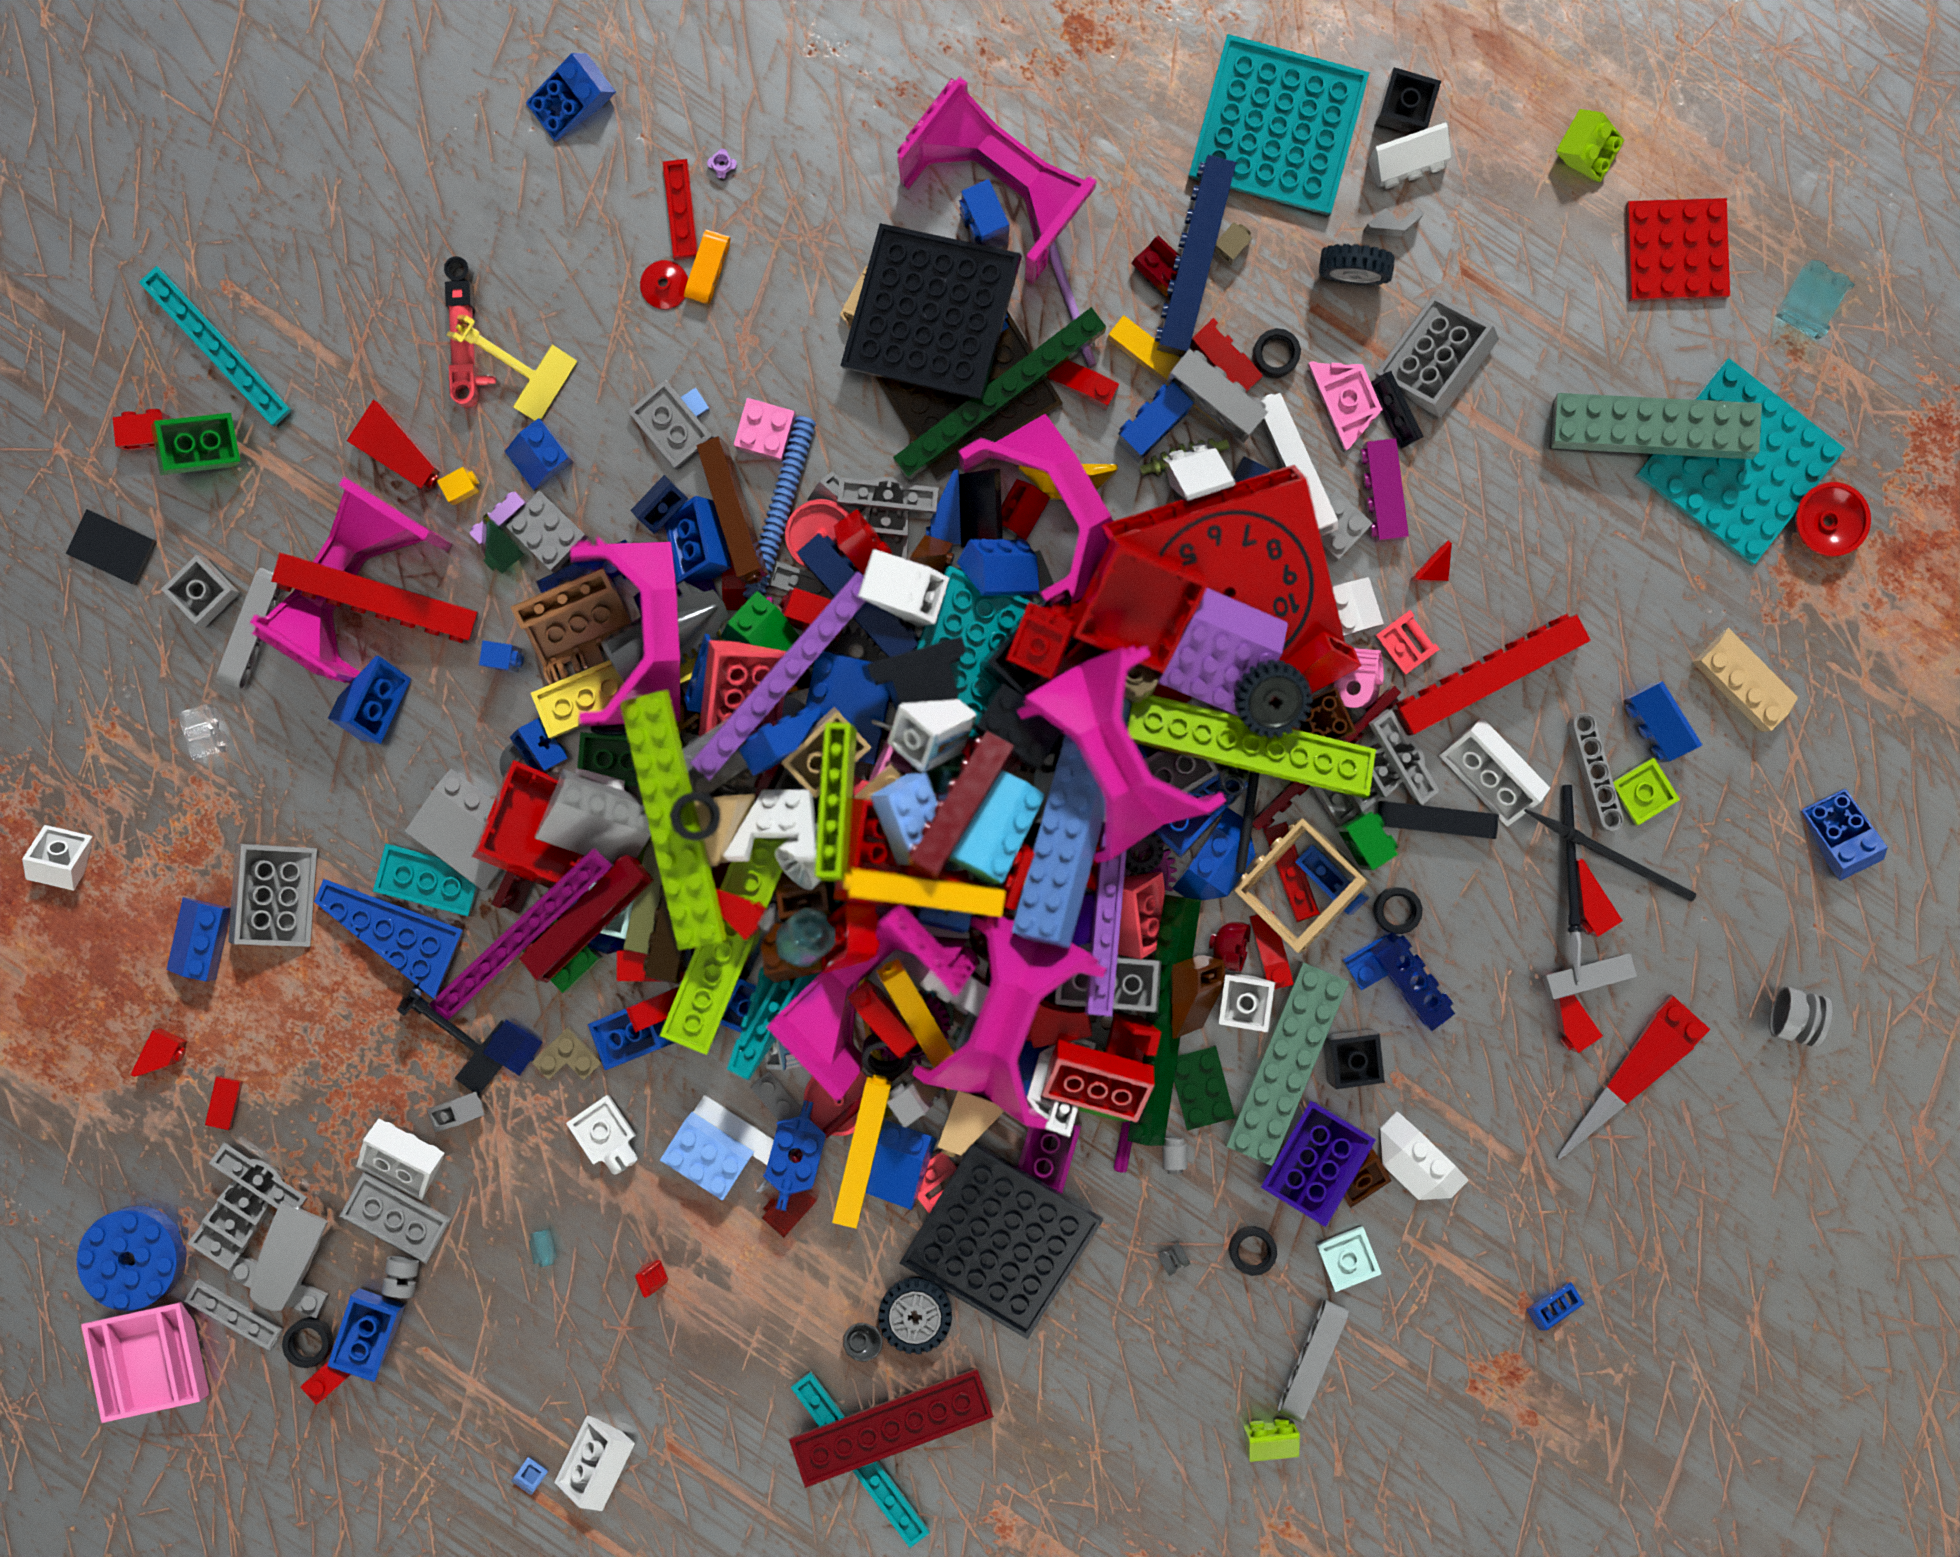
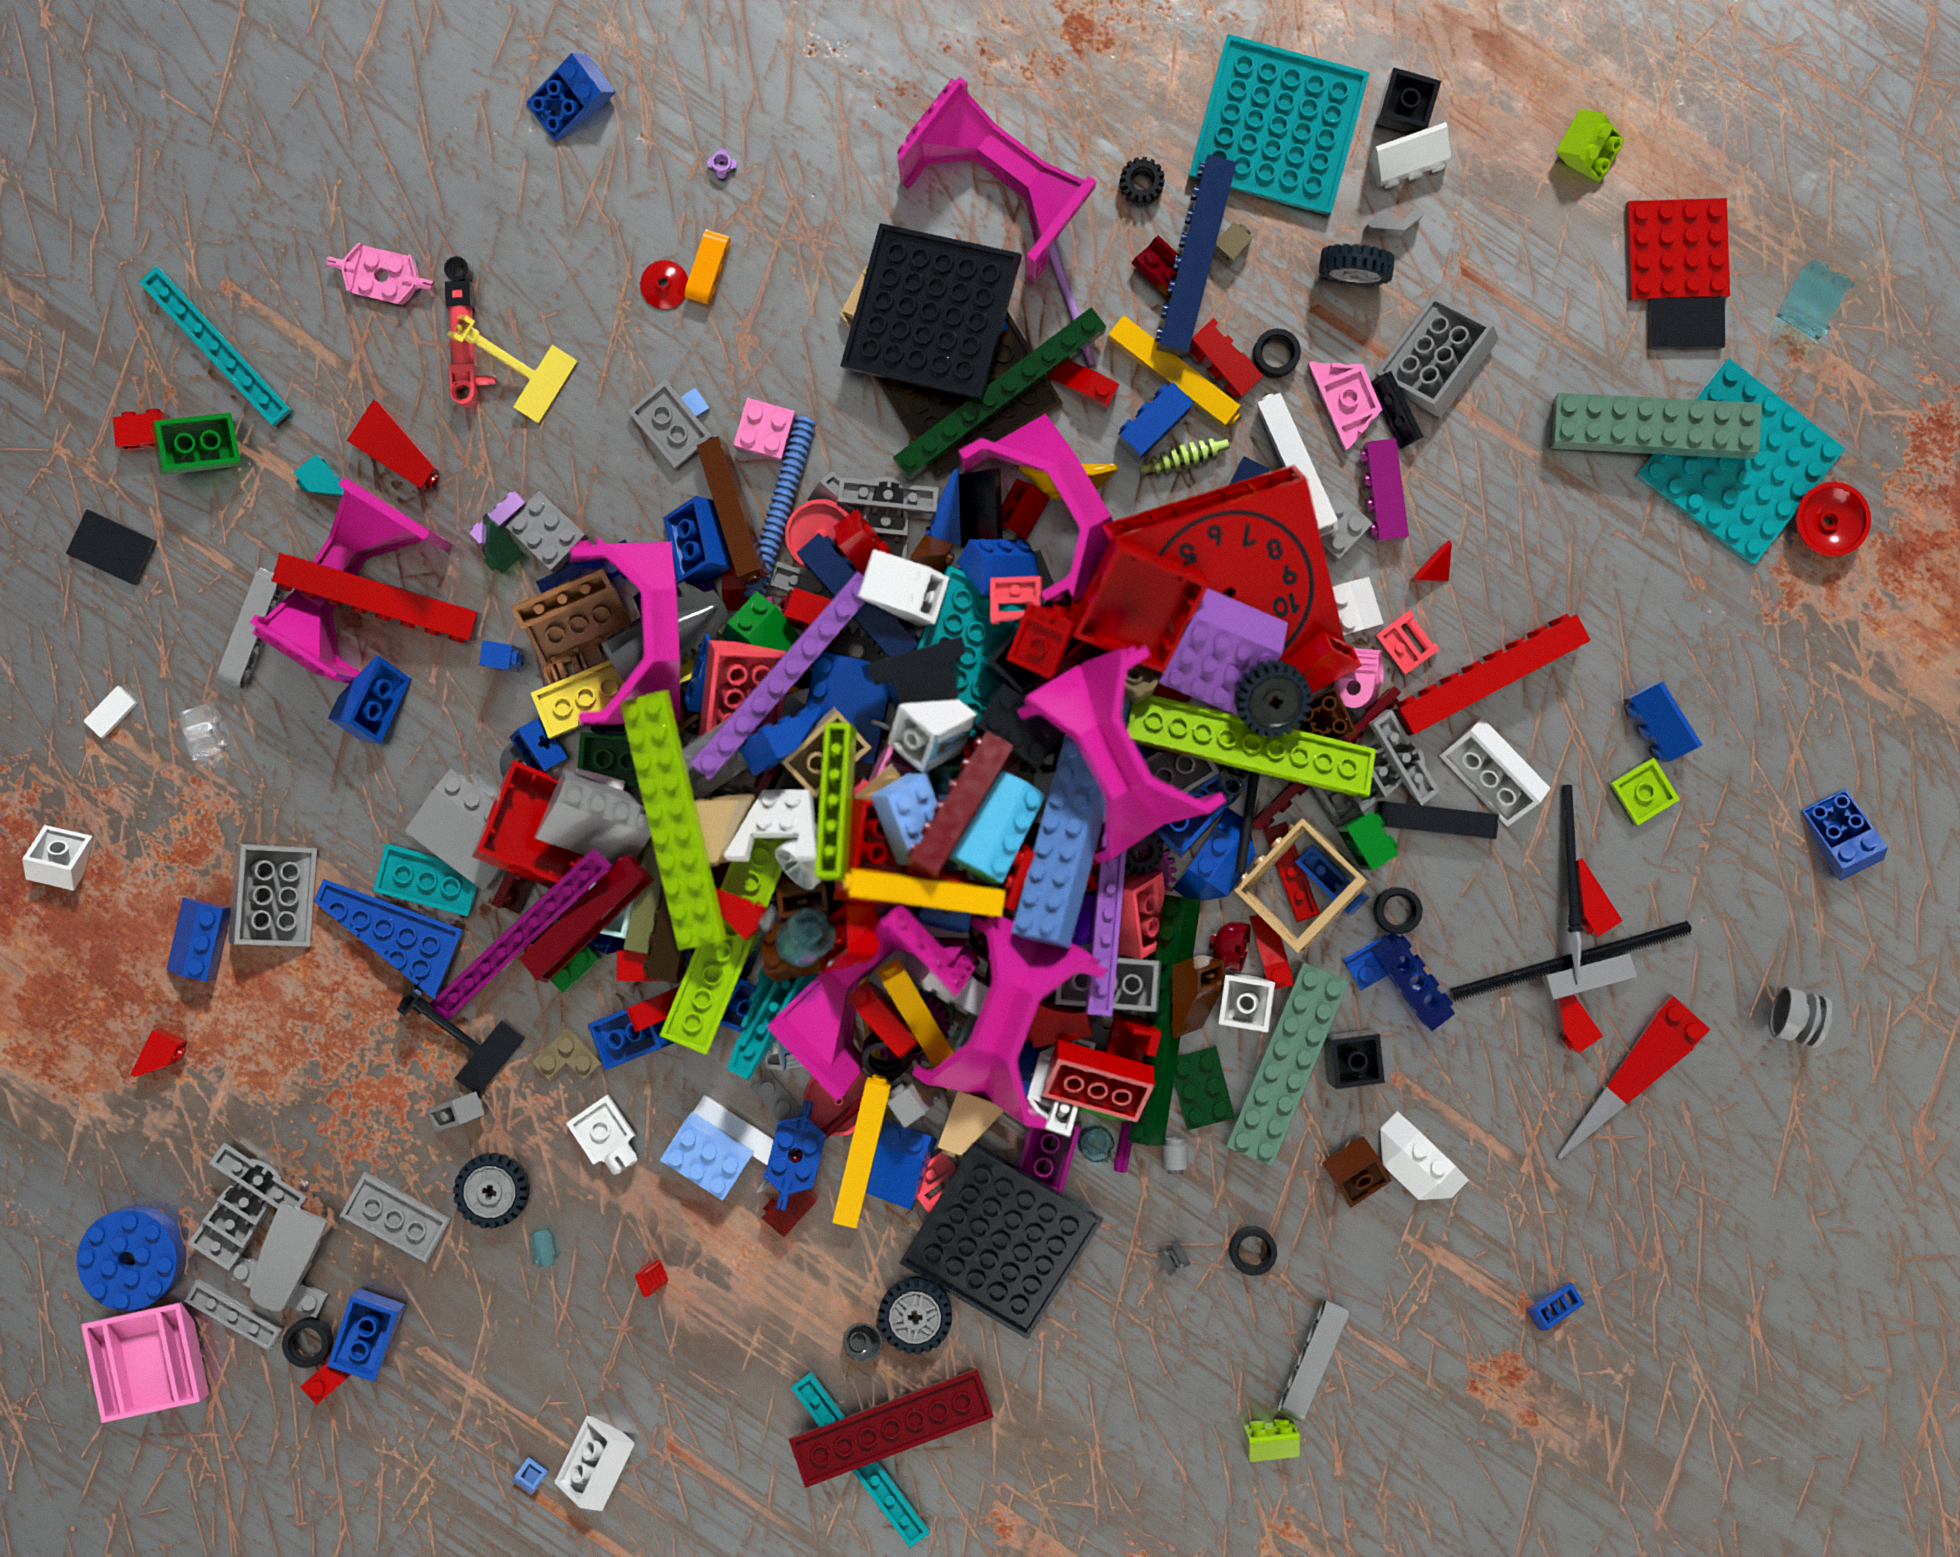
(110, 712): none -> white tile
(200, 591): light grey brick -> none
(223, 1103): red tile -> none
(318, 478): none -> teal slope
(364, 263): none -> bright pink plate
(399, 1158): white slope -> none
(402, 1268): light grey wheel -> none
(459, 485): yellow brick -> none
(508, 1182): none -> wheel
(512, 1047): clear blue piece -> none
(537, 454): blue slope -> none
(659, 504): dark blue brick -> none
(680, 209): red tile -> none
(714, 812): black tyre -> none
(984, 215): blue brick -> none
(1013, 591): none -> coral plate
(1096, 1144): none -> clear light blue hair
(1131, 191): none -> black tyre
(1197, 471): white slope -> none
(1217, 395): light grey brick -> none
(1318, 1163): dark purple slope -> none
(1348, 1259): light aqua plate -> none
(1566, 961): none -> black axle
(1579, 838): black piece -> none
(1585, 764): light grey beam -> none
(1686, 323): none -> black tile
(1746, 681): tan slope -> none

